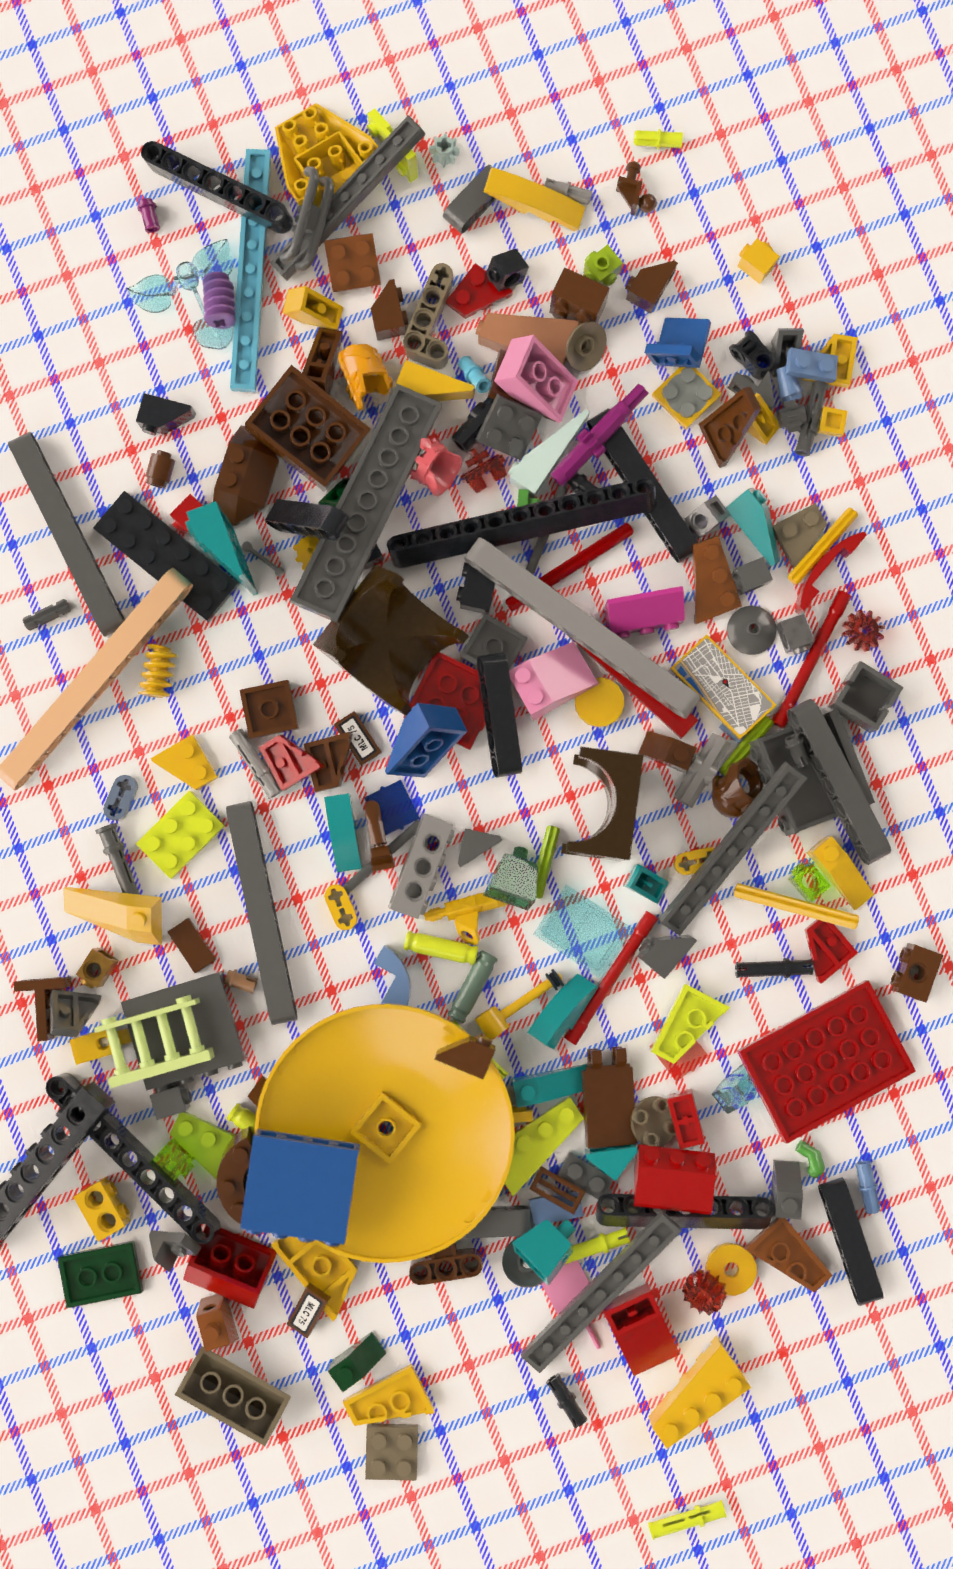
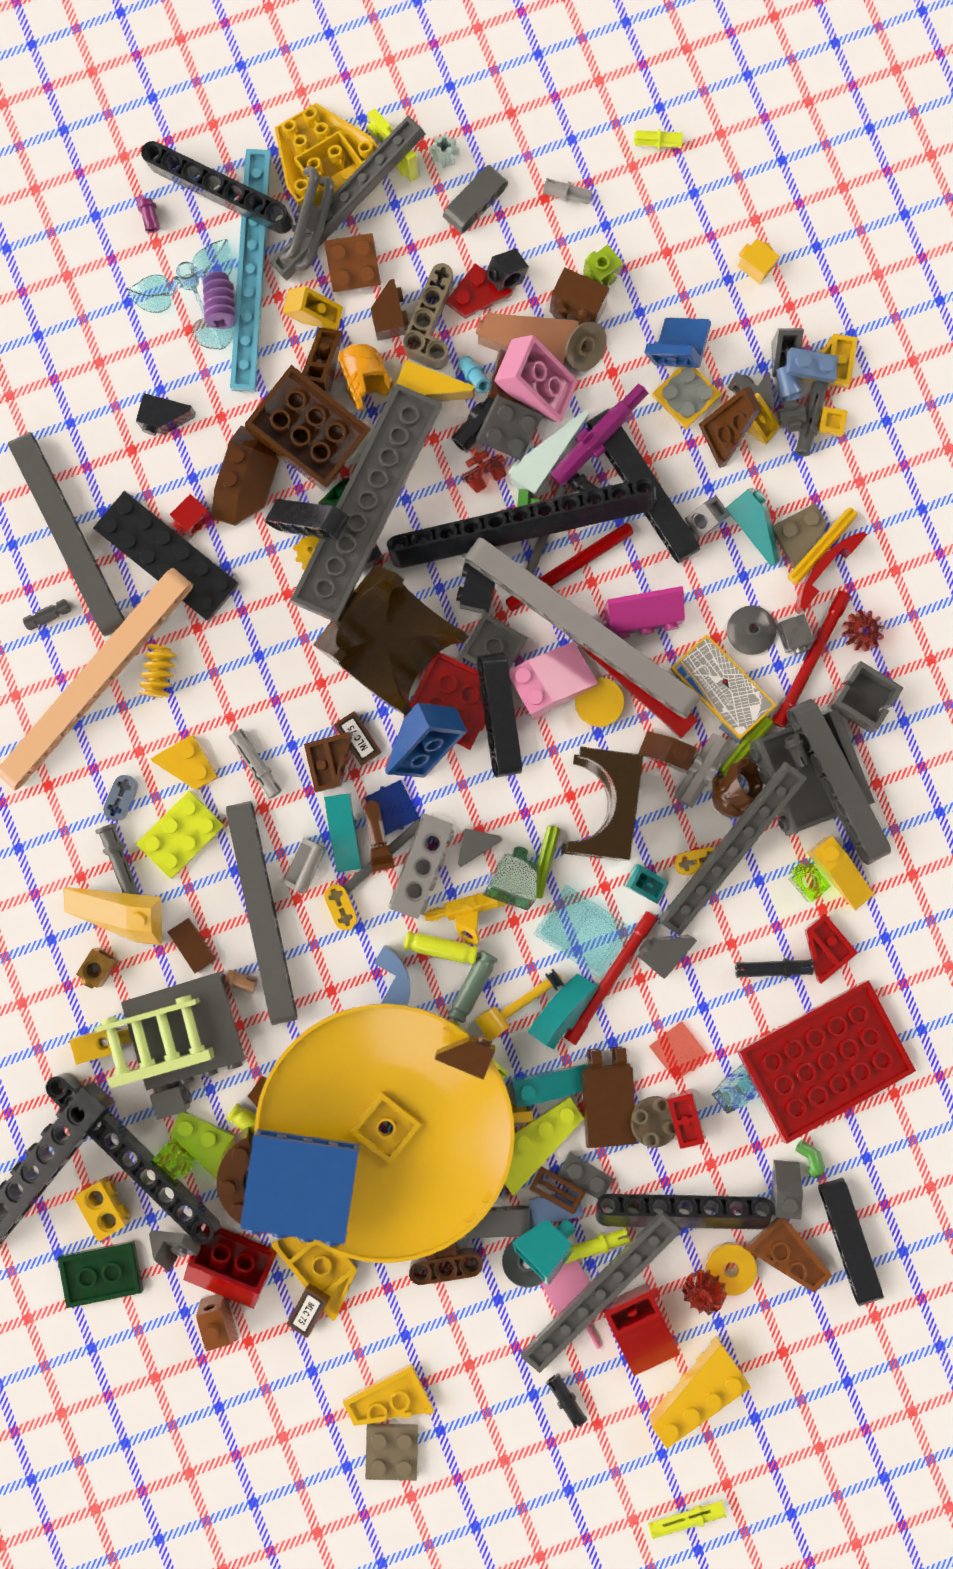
(42, 989): reddish brown bracket -> none
(71, 1011): dark grey wing -> none
(159, 469): reddish brown brick -> none
(218, 538): teal slope -> none
(233, 1396): dark tan slope -> none
(247, 546): light grey hinge -> none
(269, 709): reddish brown plate -> none
(288, 761): wing -> none
(304, 866): none -> light grey tile
(356, 1361): dark green slope -> none
(436, 466): coral hair -> none
(534, 198): yellow slope -> none
(611, 1159): teal slope -> none
(631, 188): reddish brown piece -> none
(649, 285): reddish brown slope -> none
(674, 1179): red slope -> none
(686, 1022): neon yellow wing -> none
(714, 583): dark orange wing -> none
(749, 352): black piece -> none
(751, 576): dark grey brick -> none
(796, 906): yellow axle -> none
(868, 1187): medium blue axle -> none
(928, 965): reddish brown brick -> none

